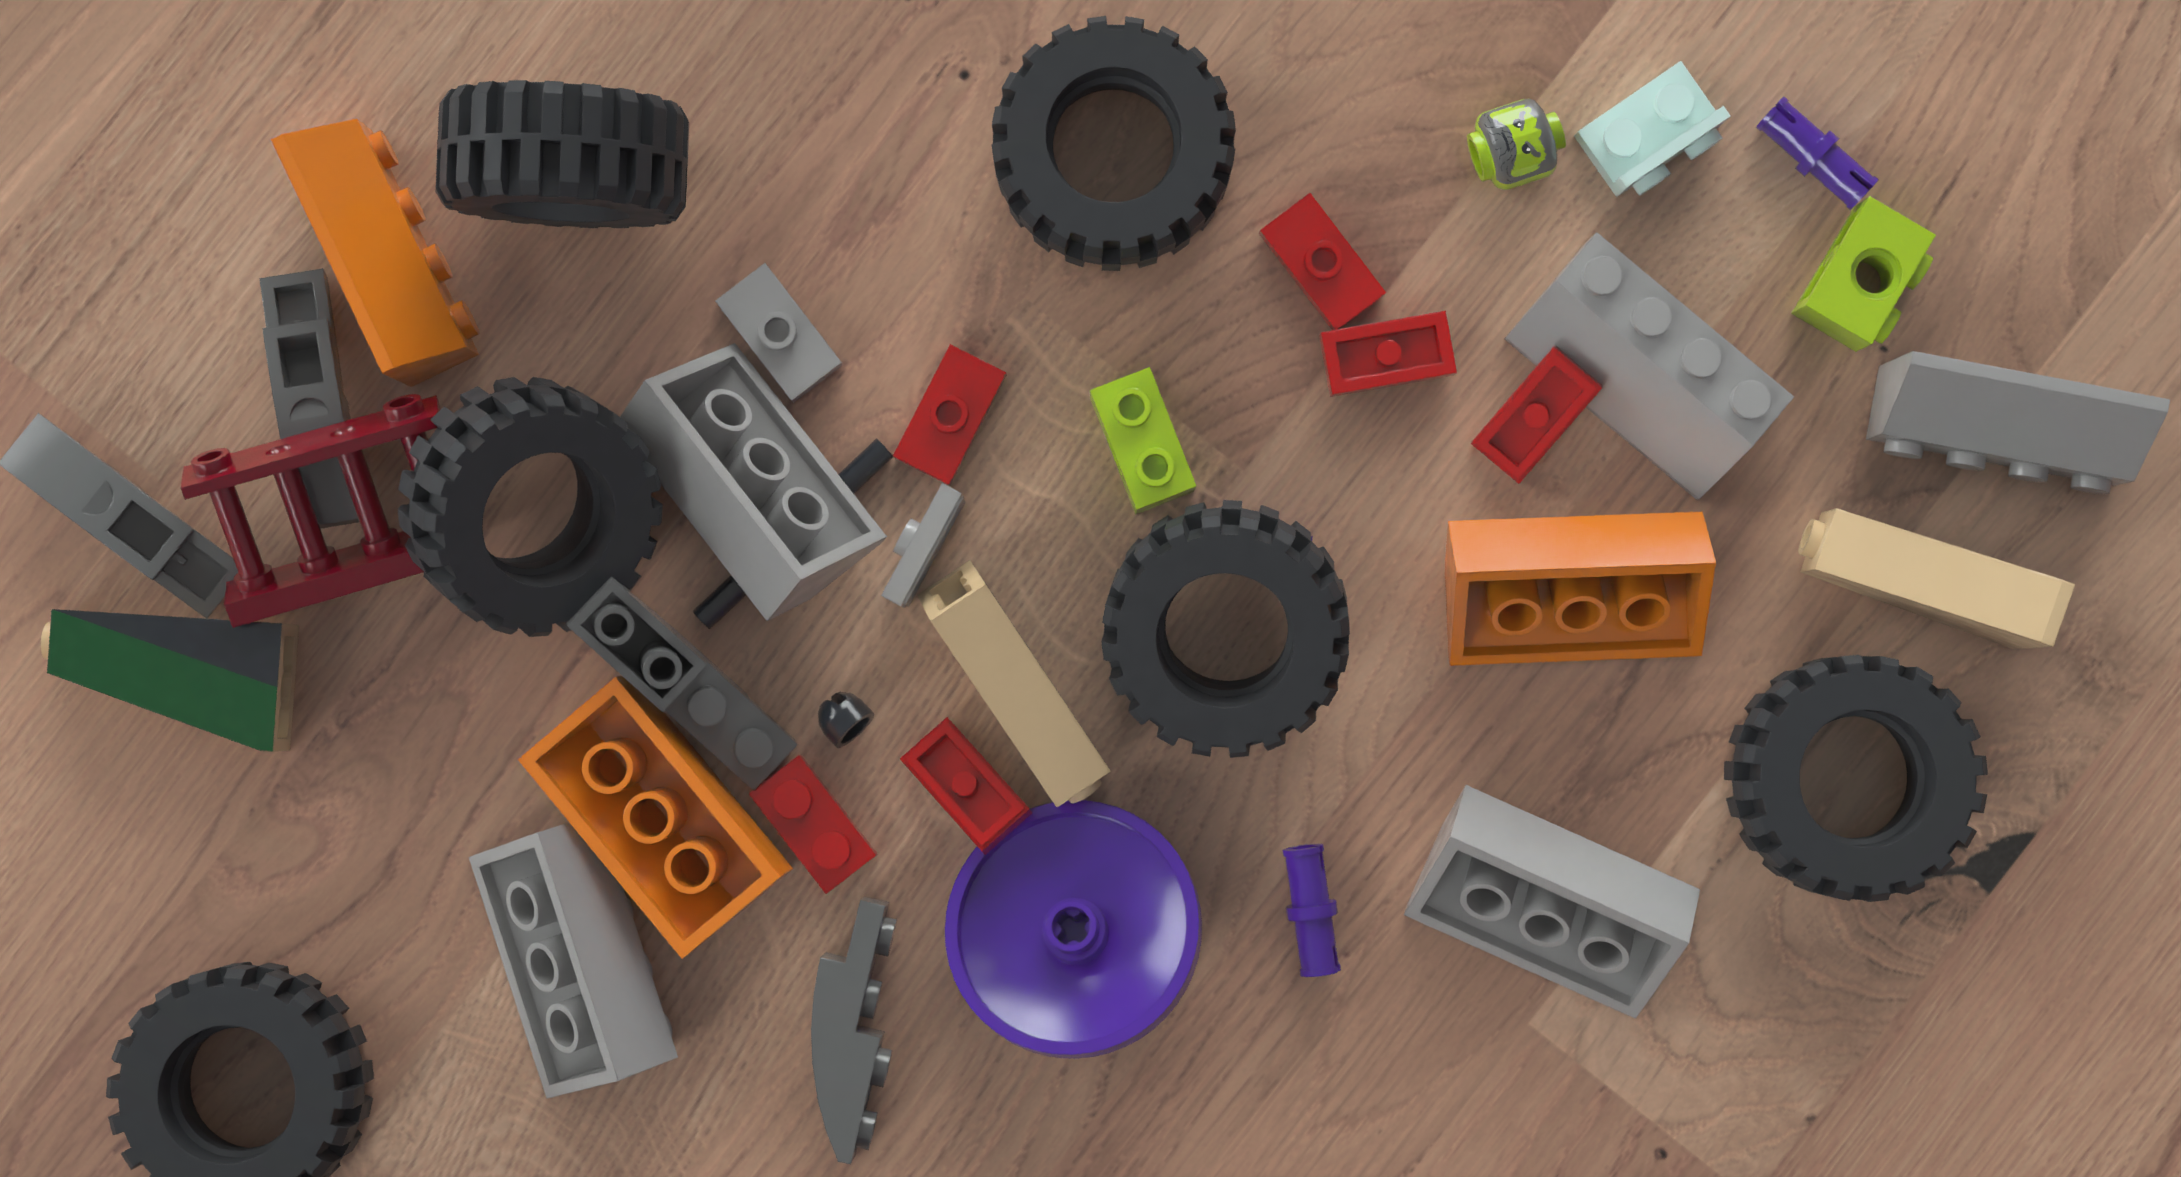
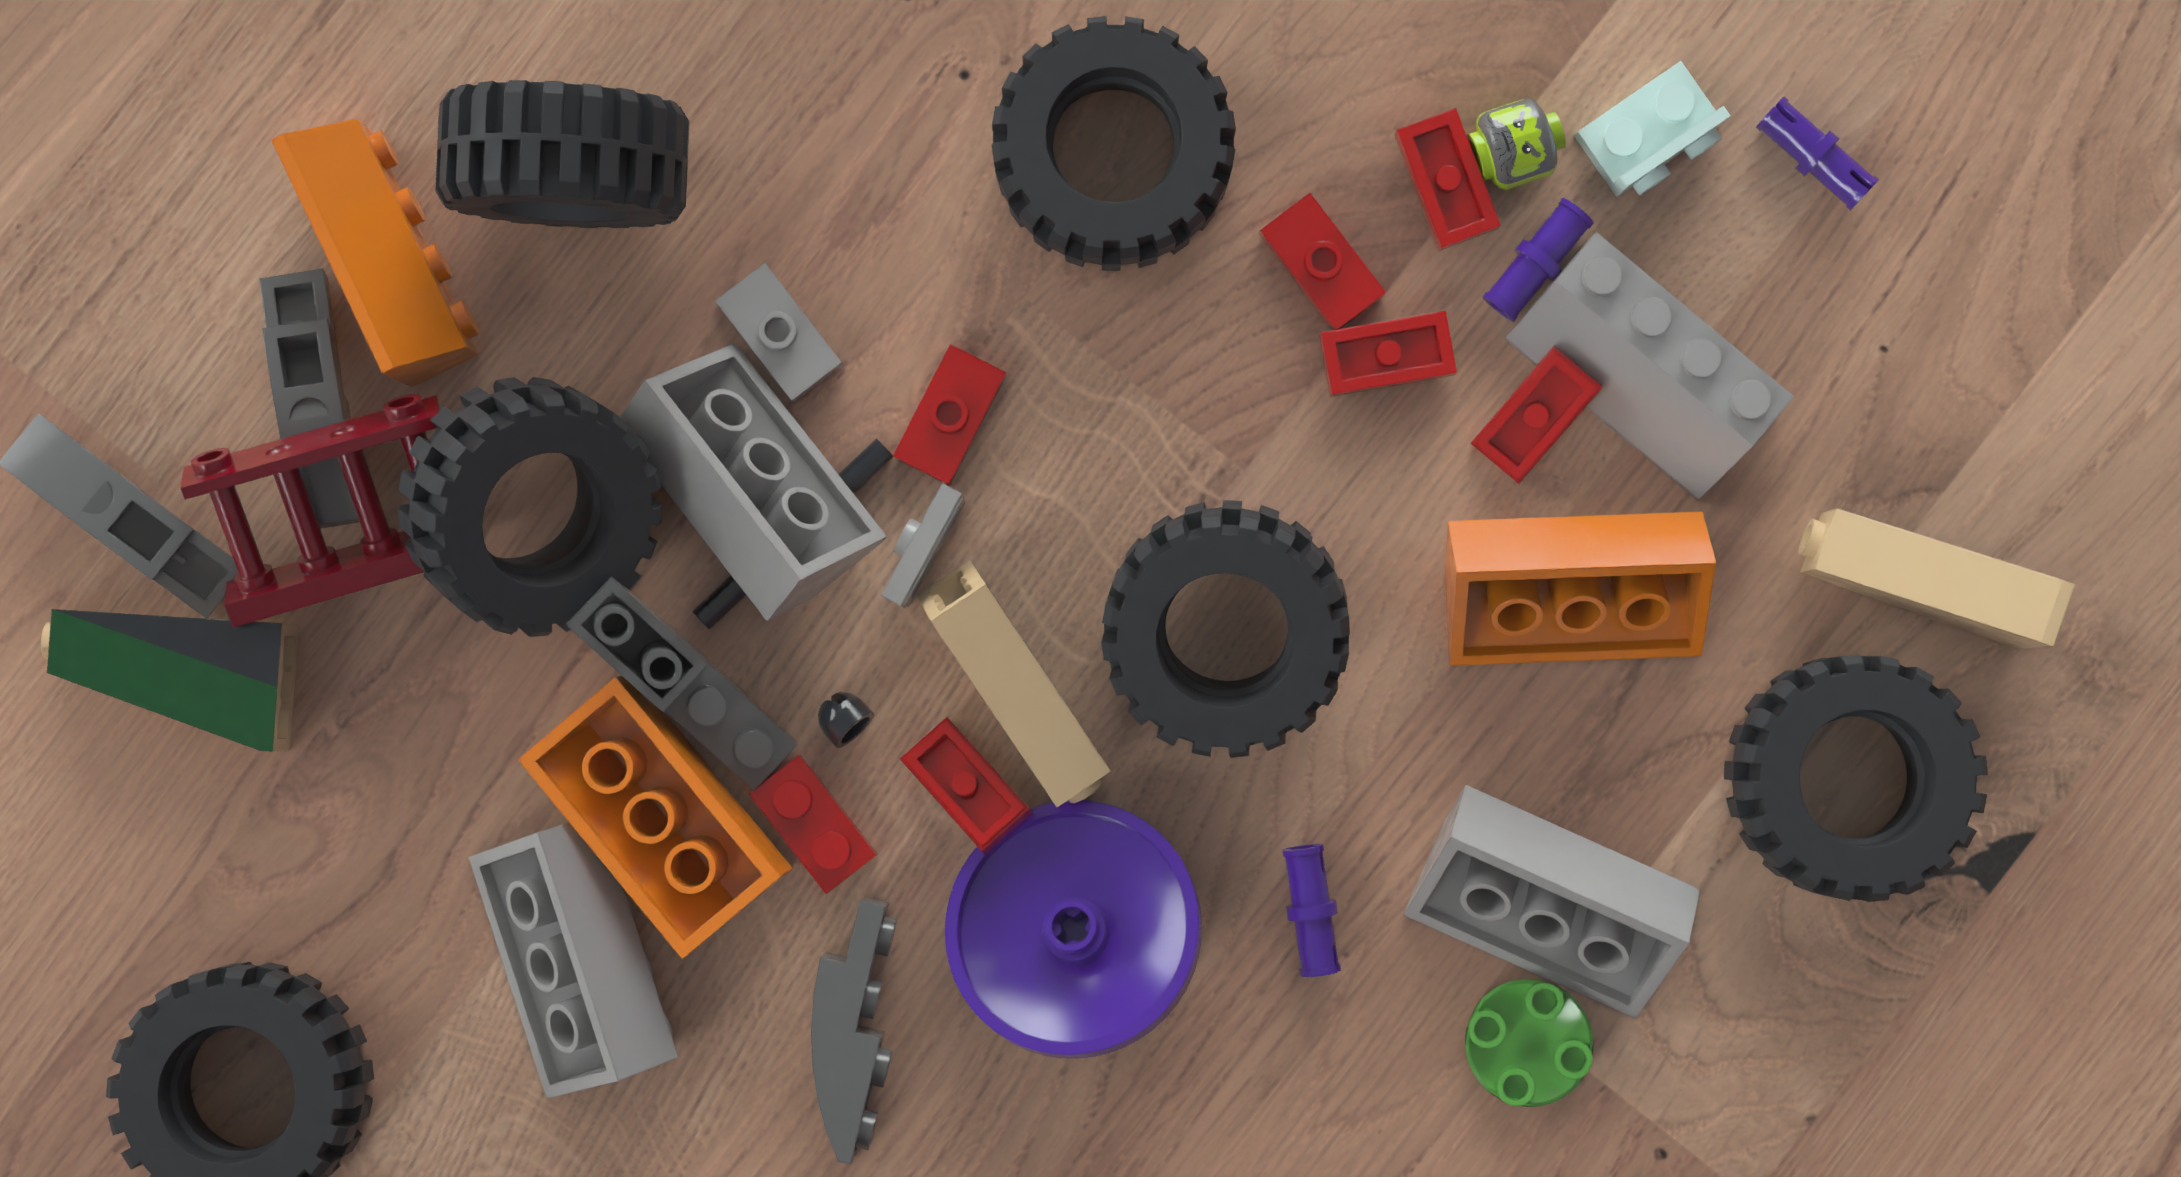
(1142, 440): lime brick -> none
(1447, 179): none -> red plate
(1529, 1042): none -> bright green dish
(1538, 259): none -> dark purple pin
(1833, 296): lime brick -> none
(2013, 421): light grey slope -> none

